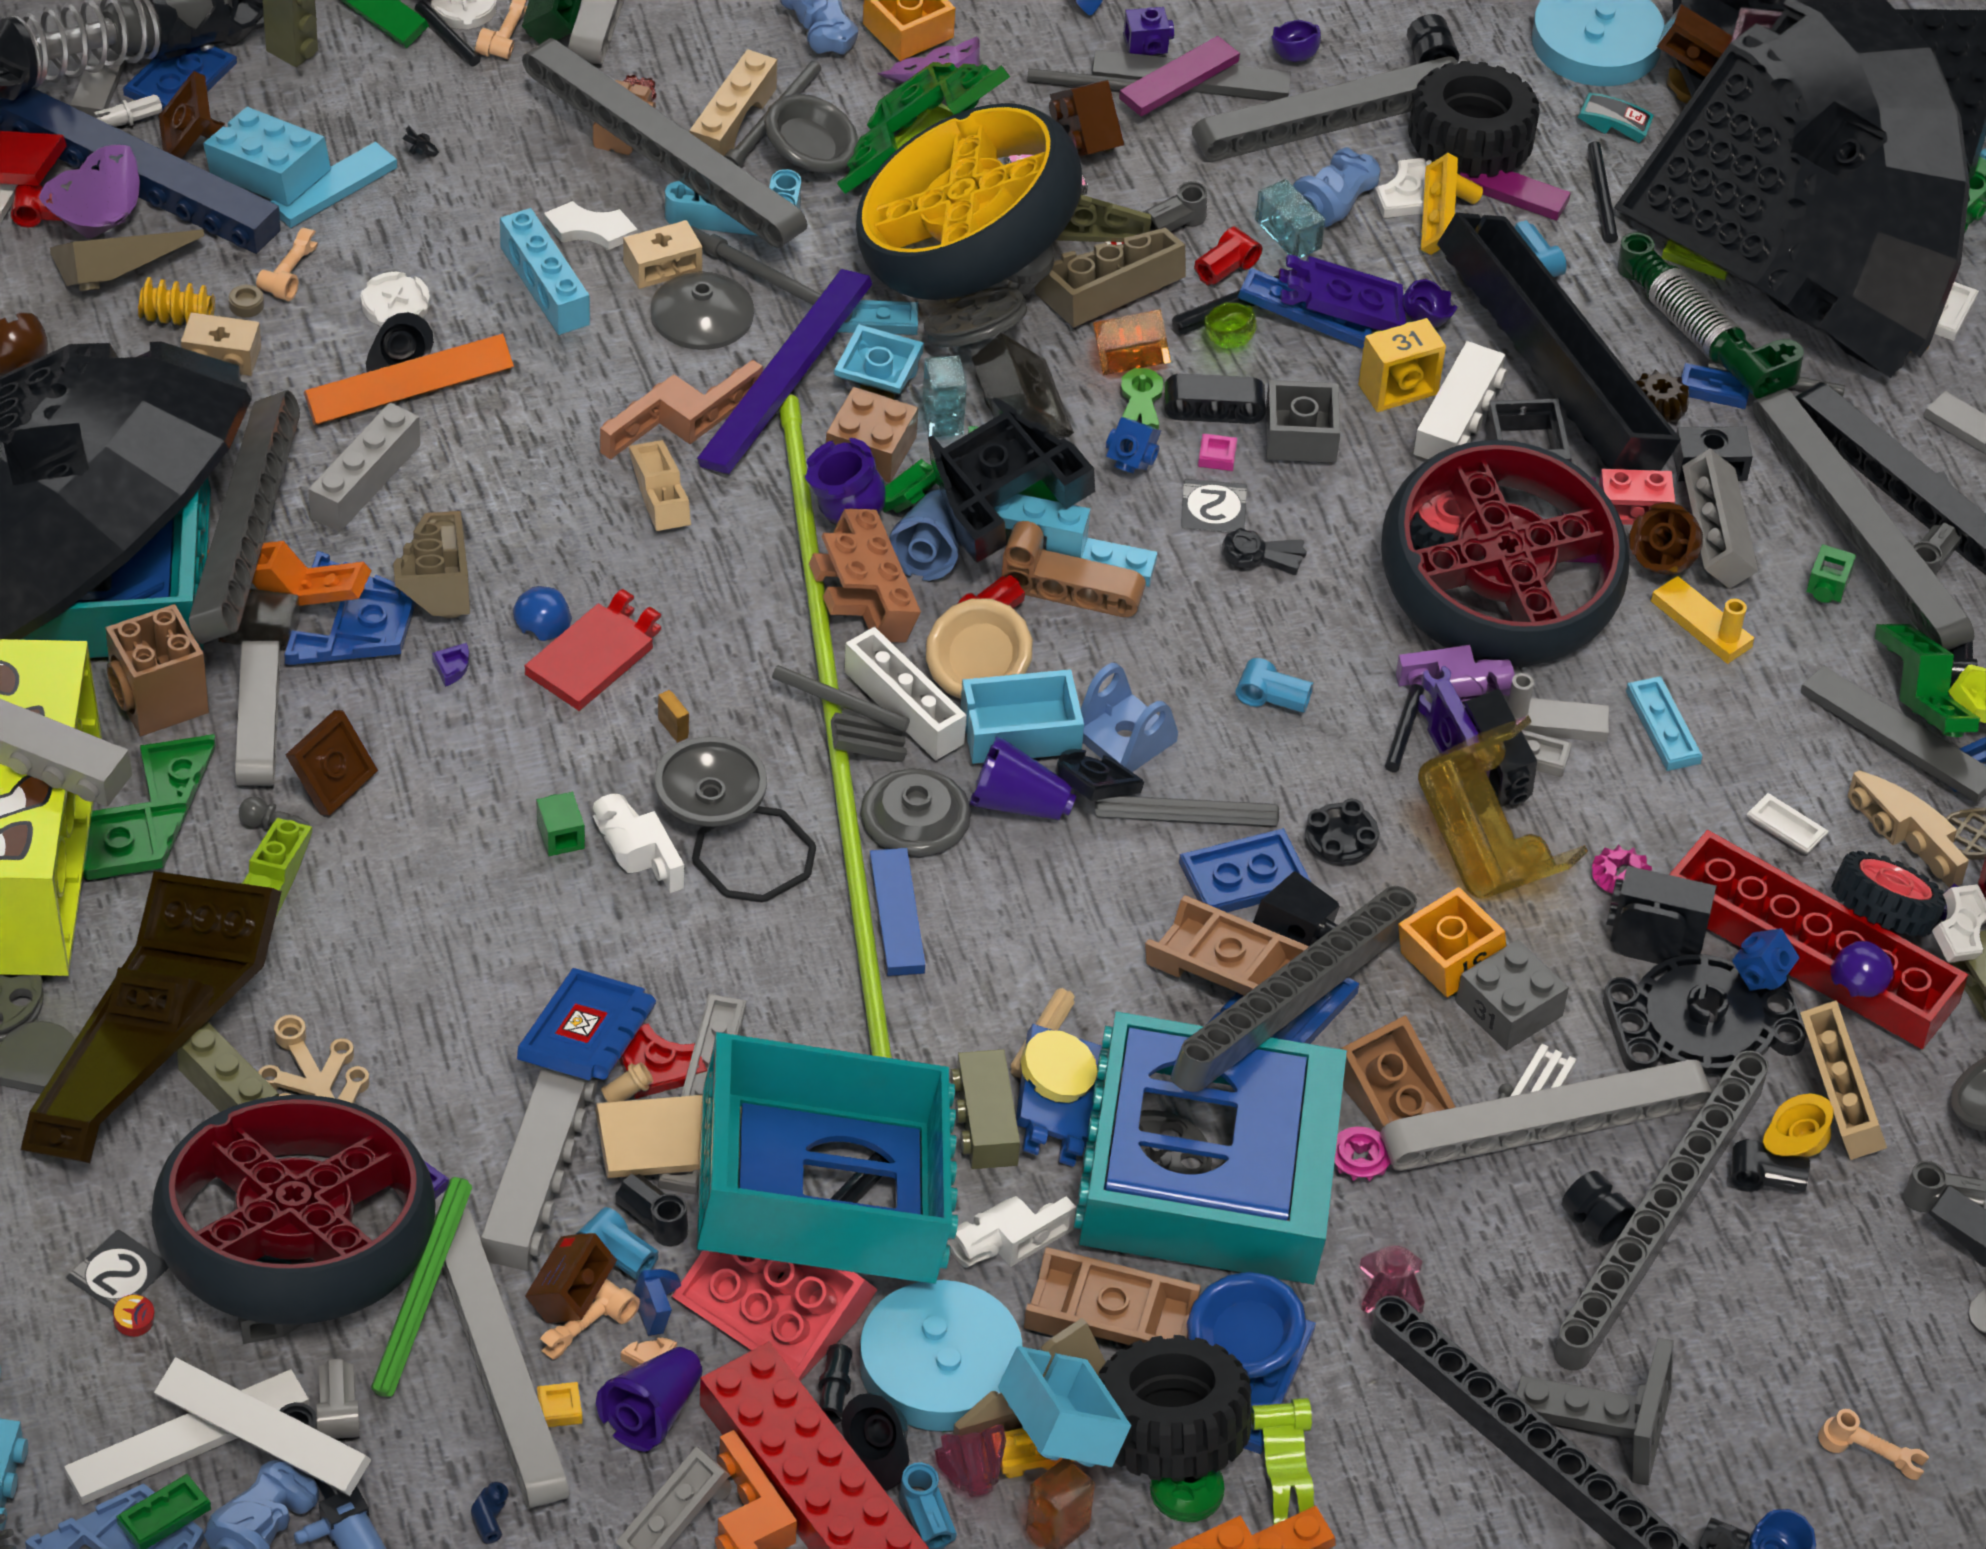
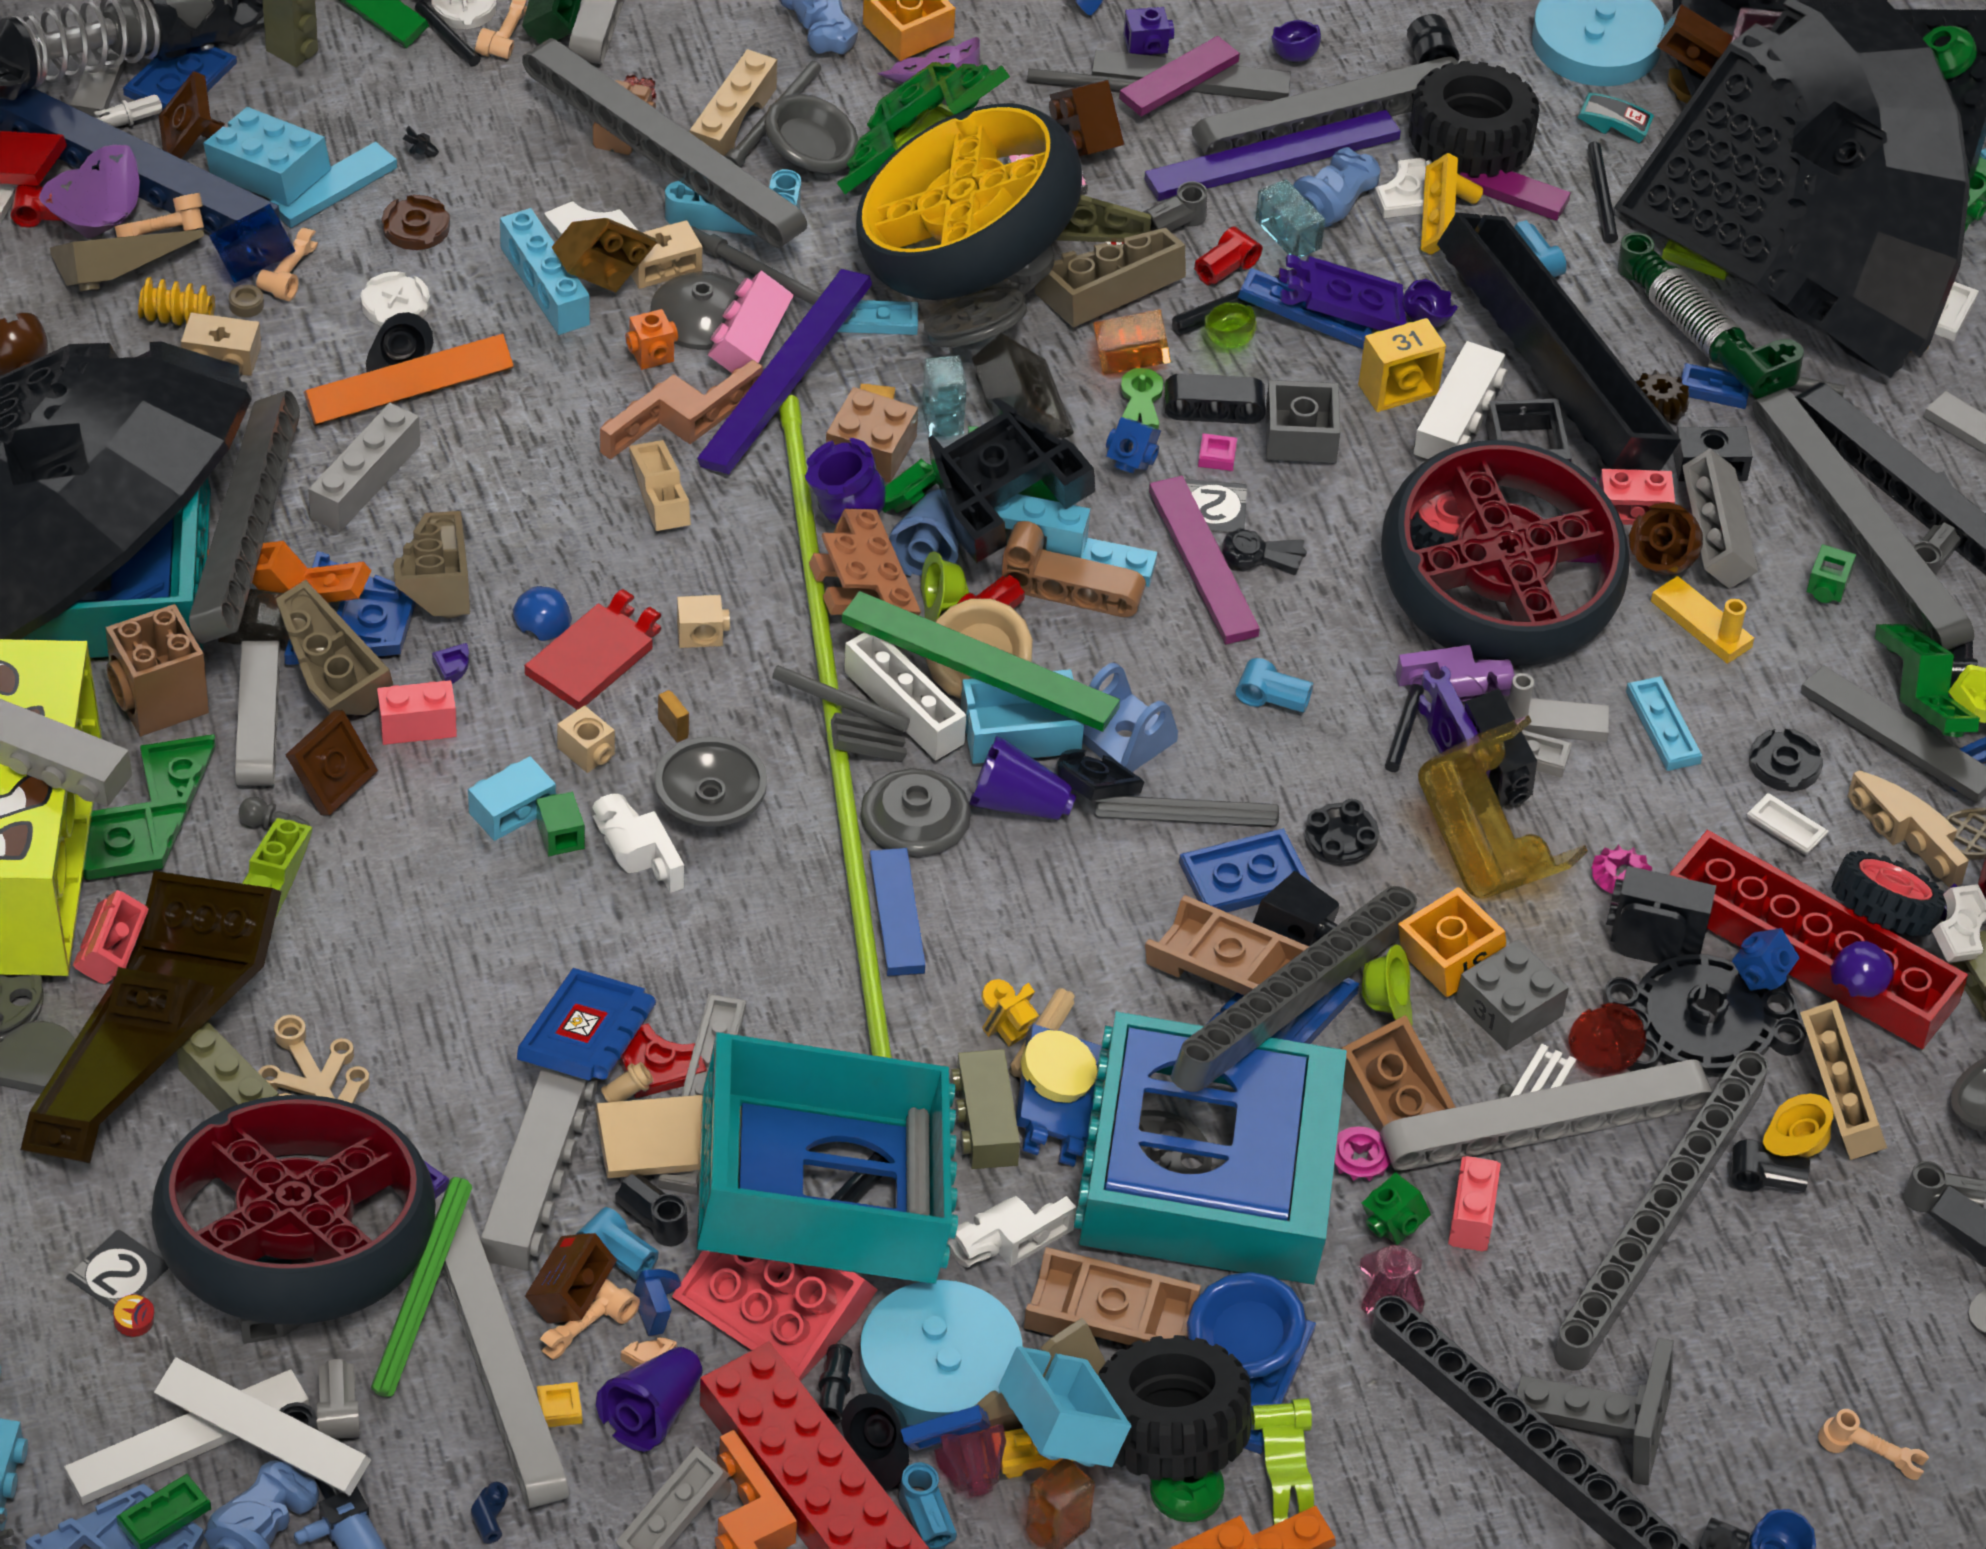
(110, 936): none -> coral brick
(186, 214): none -> light nougat brick
(252, 243): none -> clear blue brick
(331, 655): none -> dark tan wedge
(416, 222): none -> reddish brown tile
(417, 712): none -> coral brick
(509, 797): none -> medium azure brick
(586, 739): none -> tan brick
(602, 251): none -> pearl gold slope
(651, 338): none -> orange brick
(701, 621): none -> tan brick
(749, 322): none -> bright pink brick
(778, 890): black piece -> none
(879, 359): medium azure slope -> none
(918, 1161): none -> light grey axle
(941, 585): none -> lime piece
(957, 1423): none -> blue tile
(981, 661): none -> tile
(1010, 1013): none -> yellow hips
(1204, 560): none -> magenta tile
(1274, 154): none -> dark purple tile
(1388, 984): none -> lime piece
(1395, 1209): none -> green brick
(1474, 1203): none -> coral brick
(1601, 1211): black wheel -> none
(1607, 1039): none -> clear red tile
(1785, 760): none -> black tile
(1957, 54): none -> green piece

